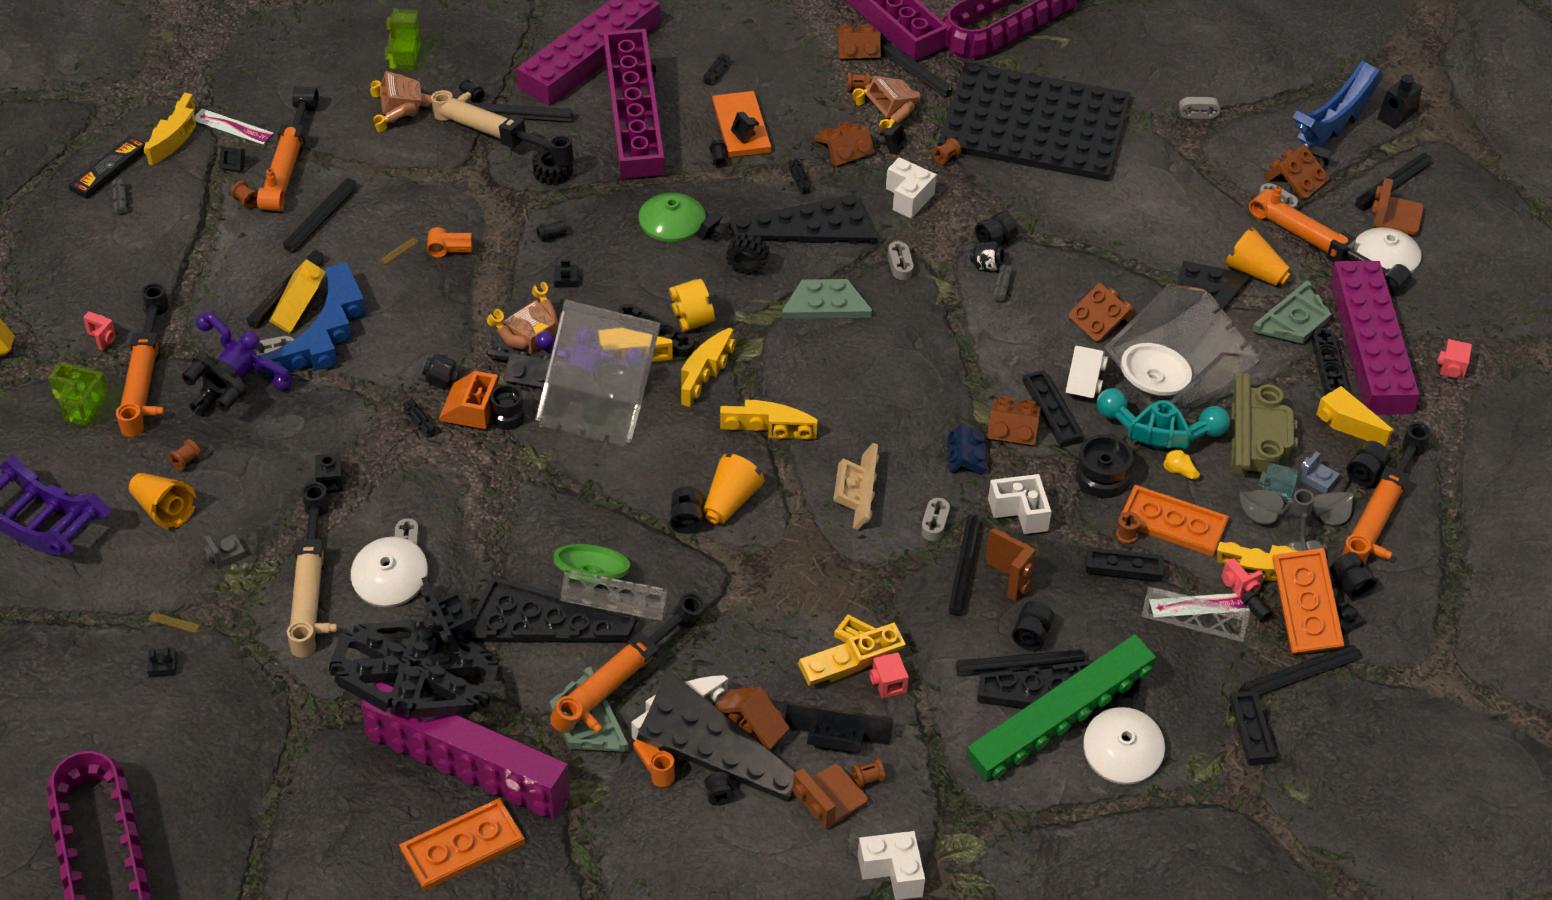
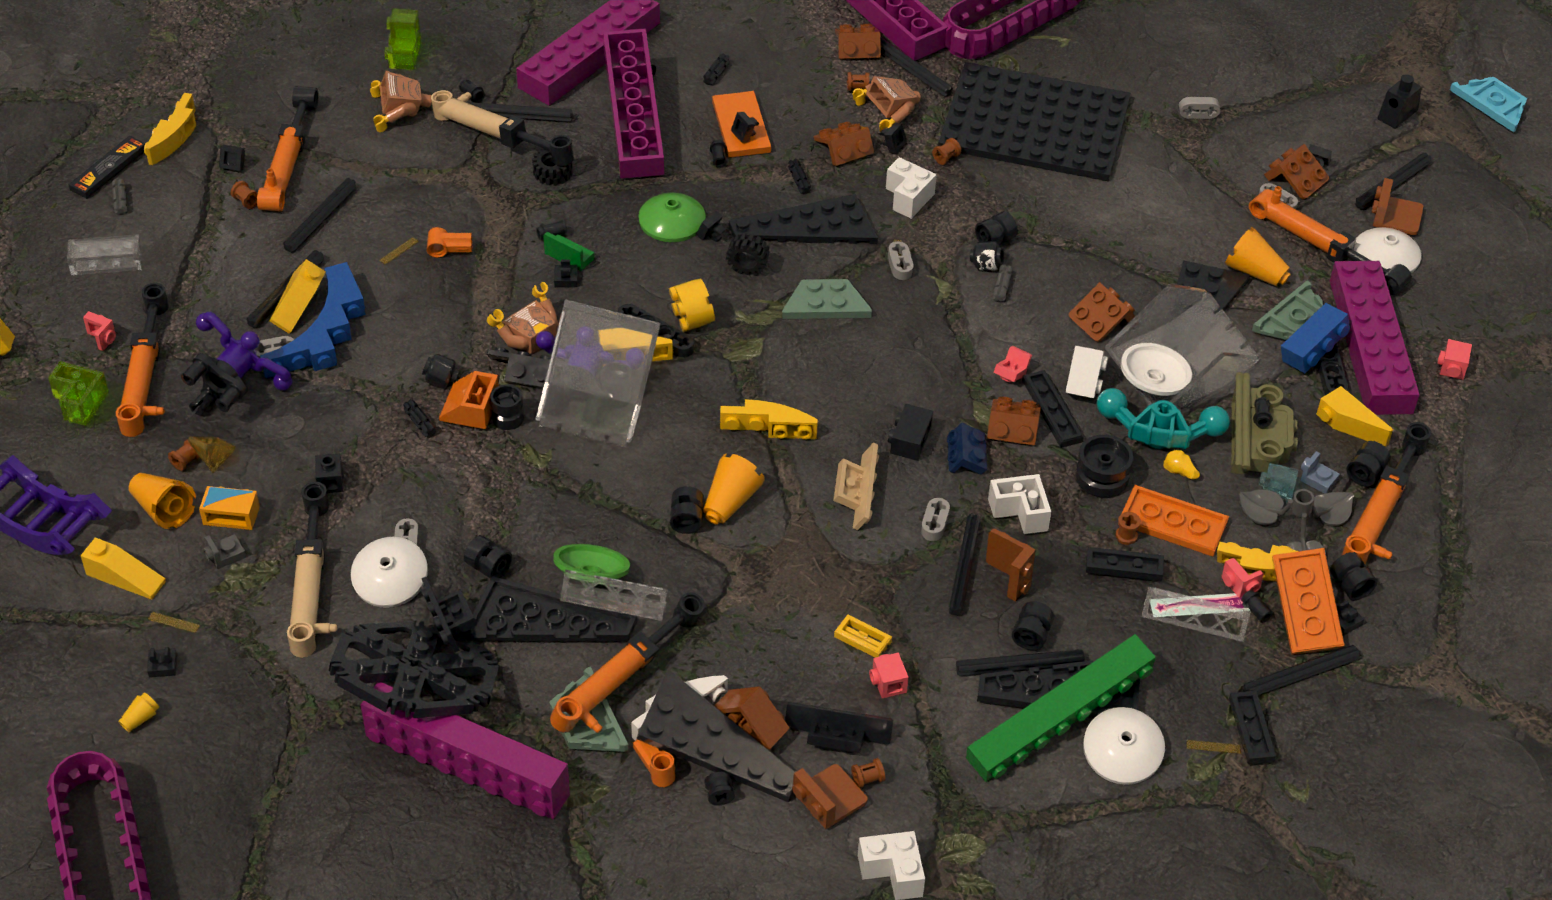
(104, 254): none -> clear brick
(119, 568): none -> yellow slope
(138, 712): none -> yellow cone
(211, 450): none -> clear yellow slope
(229, 507): none -> light orange brick
(233, 126): sticker -> none
(461, 844): orange tile -> none
(487, 557): none -> black wheel
(565, 249): none -> green panel
(705, 362): yellow slope -> none
(851, 656): yellow slope -> none
(910, 432): none -> black brick
(1014, 365): none -> coral bracket
(1213, 746): none -> clear yellow piece
(1262, 415): none -> black pin
(1315, 338): none -> blue brick
(1347, 103): blue arch -> none
(1493, 99): none -> medium azure wing

